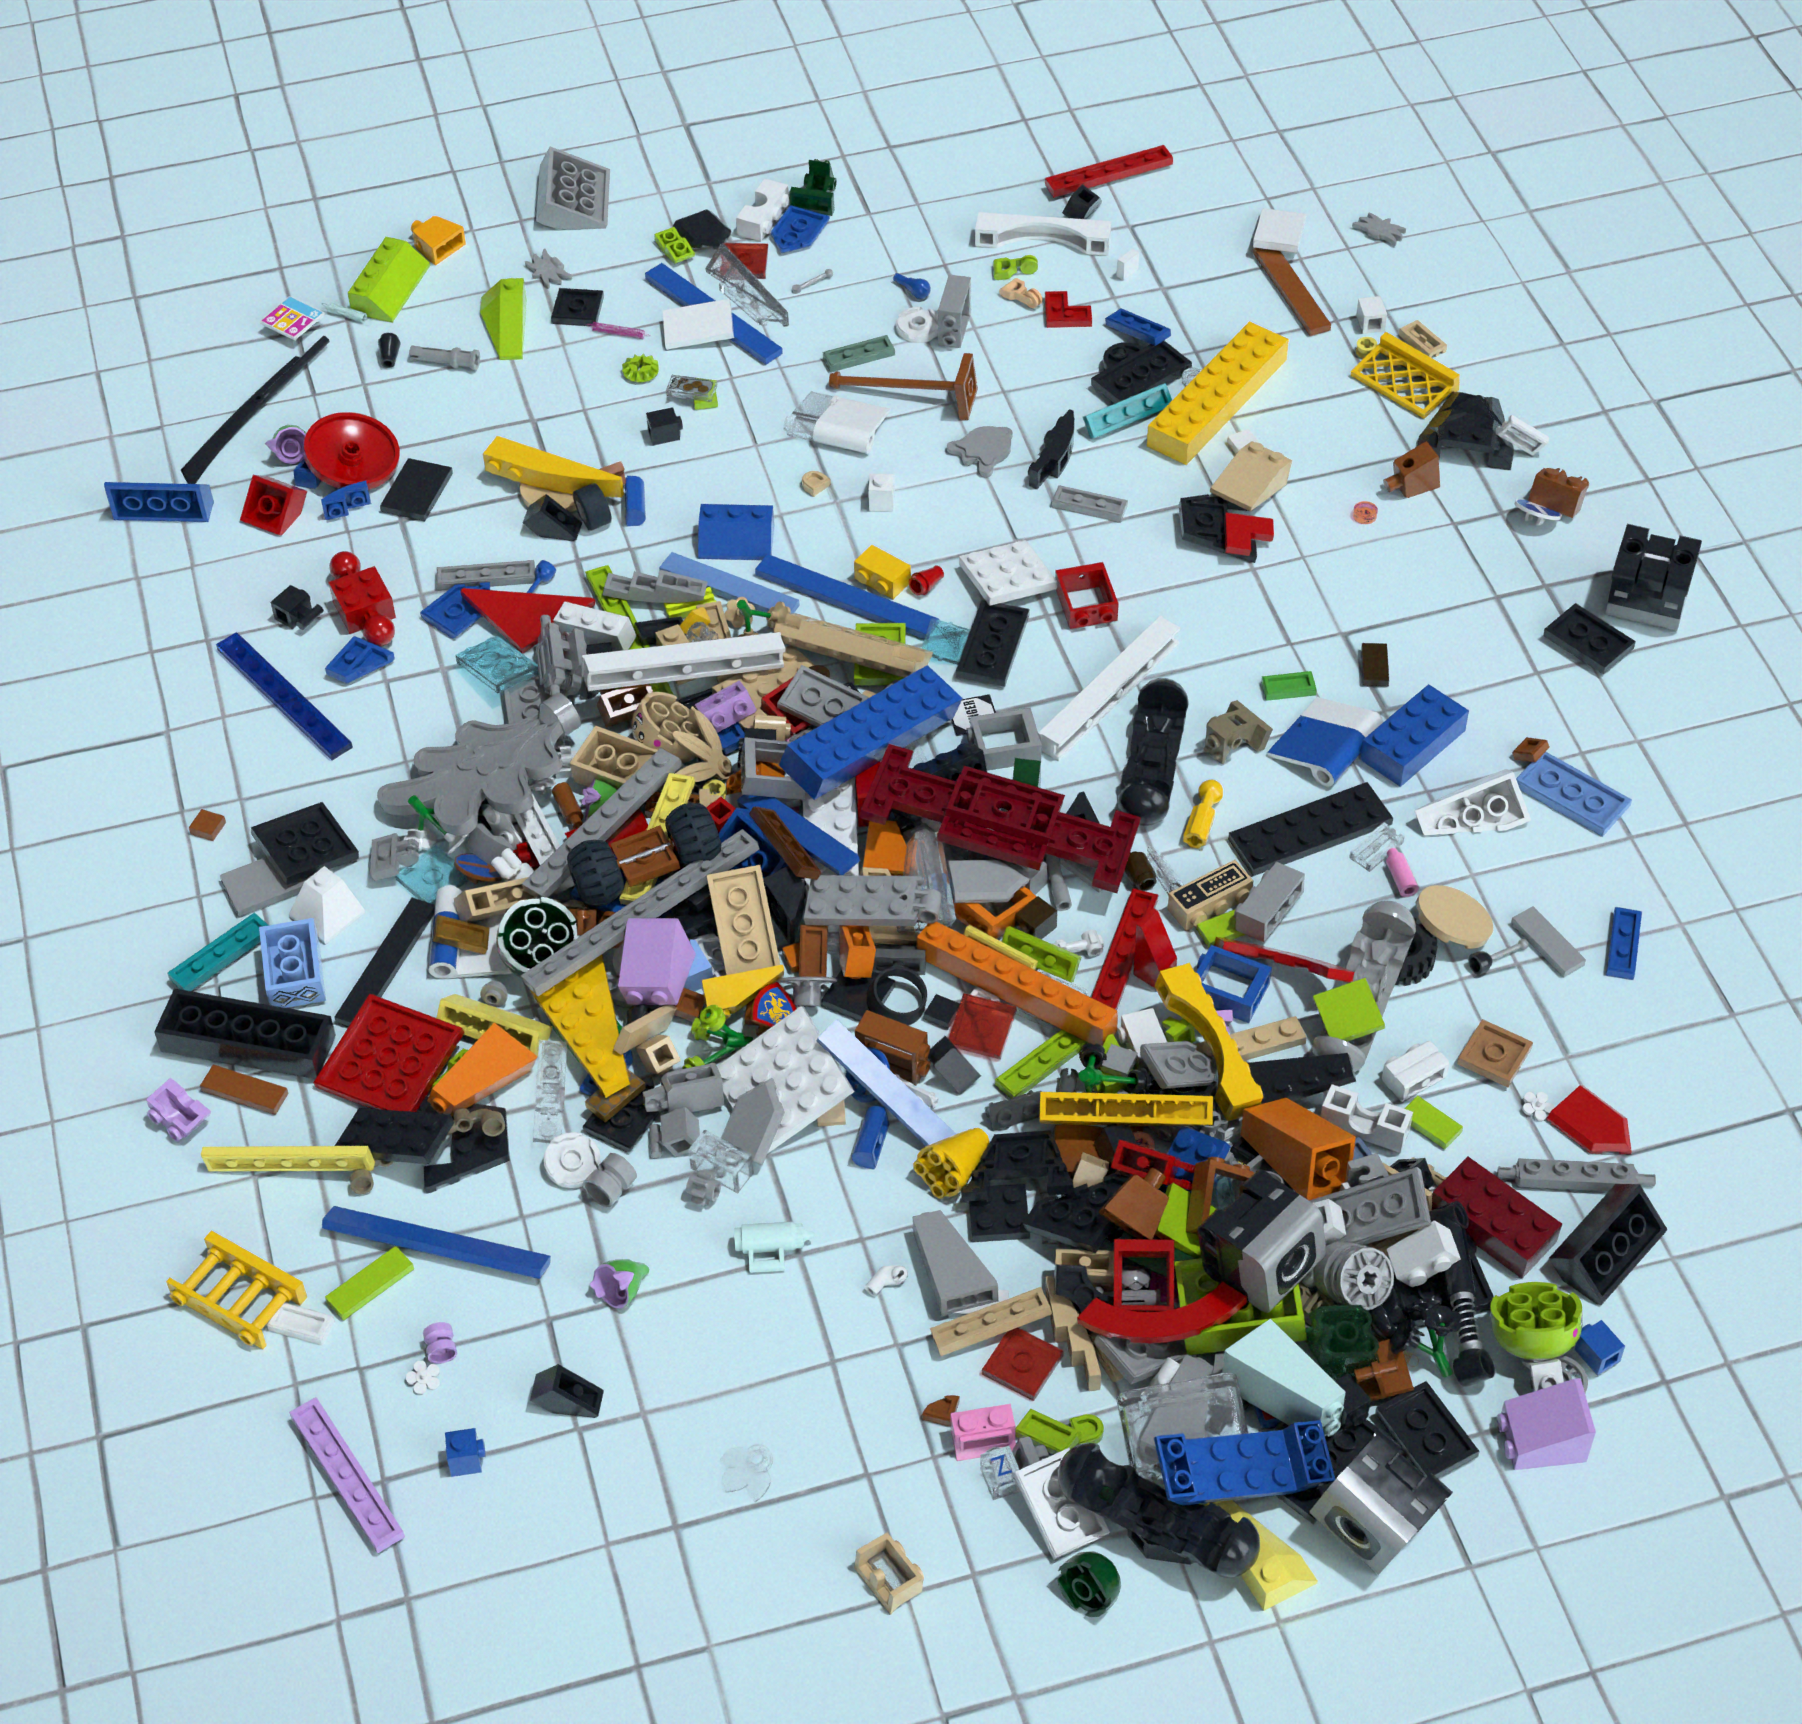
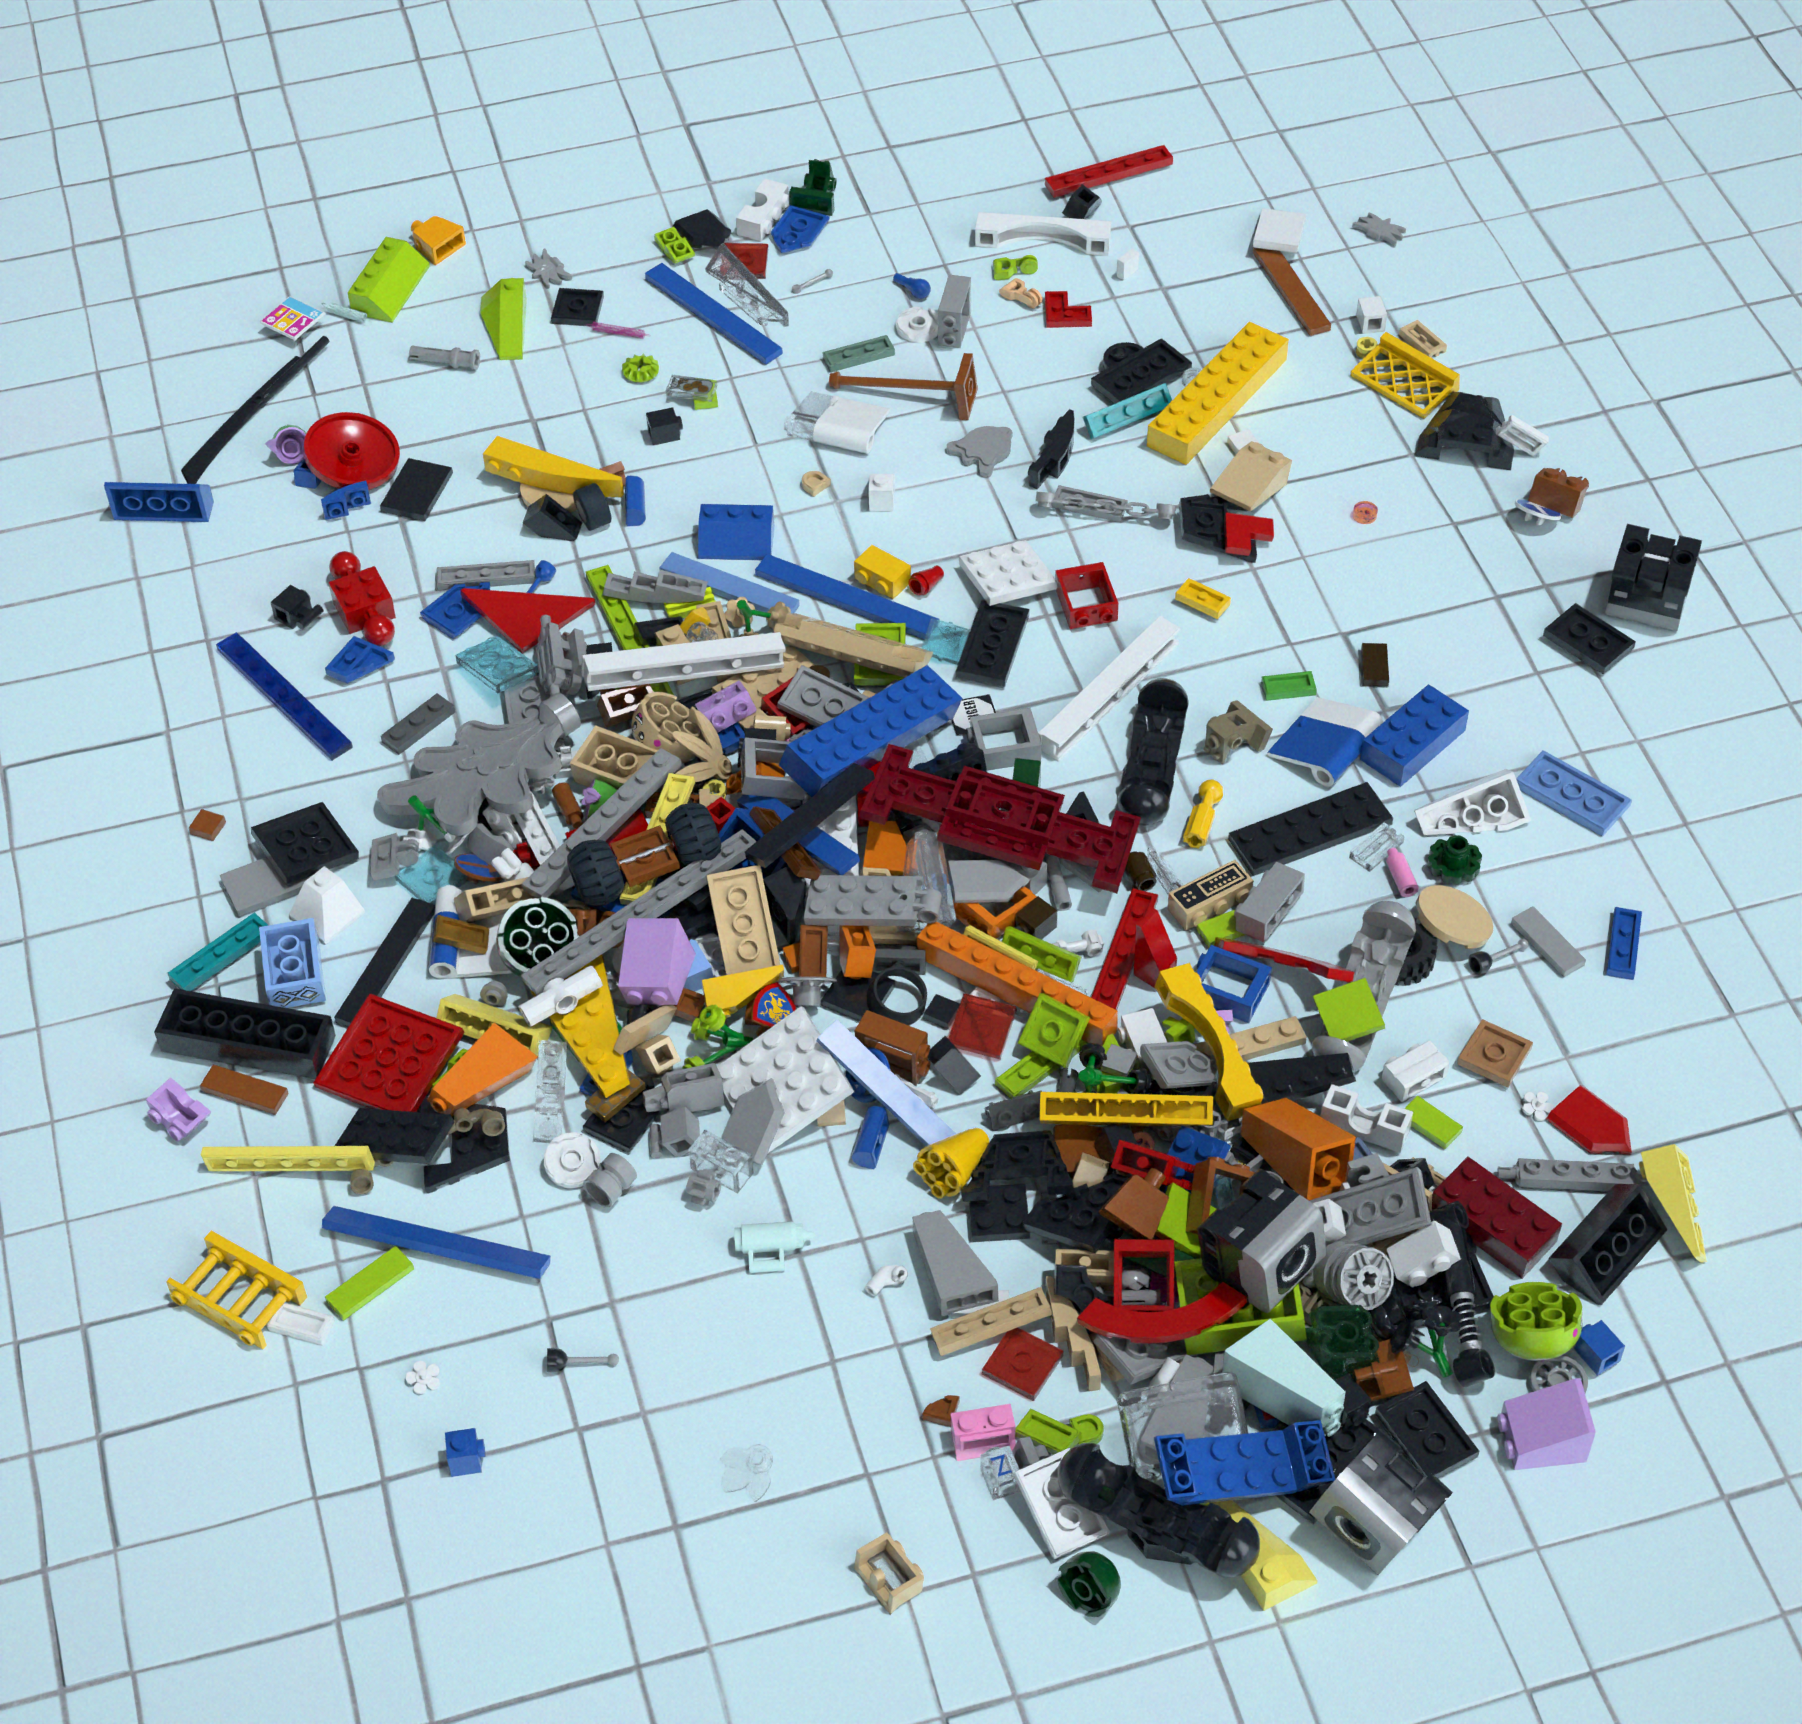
(272, 504): red slope -> none
(347, 1475): lavender plate -> none
(388, 349): black cone -> none
(418, 723): none -> dark grey plate
(439, 1341): lavender wheel -> none
(558, 1359): none -> hinge
(560, 996): none -> white piece
(566, 1393): black slope -> none
(572, 192): light grey slope -> none
(596, 625): white brick -> none
(618, 1281): lavender hat -> none
(698, 324): white tile -> none
(809, 815): none -> black tile
(1053, 1030): none -> lime tile
(1138, 327): blue tile -> none
(1164, 511): none -> light grey piece
(1203, 598): none -> yellow plate
(1415, 472): dark orange torso -> none
(1454, 860): none -> dark green plant
(1530, 749): dark orange tile -> none
(1545, 1372): white bracket -> none
(1672, 1181): none -> light yellow wedge

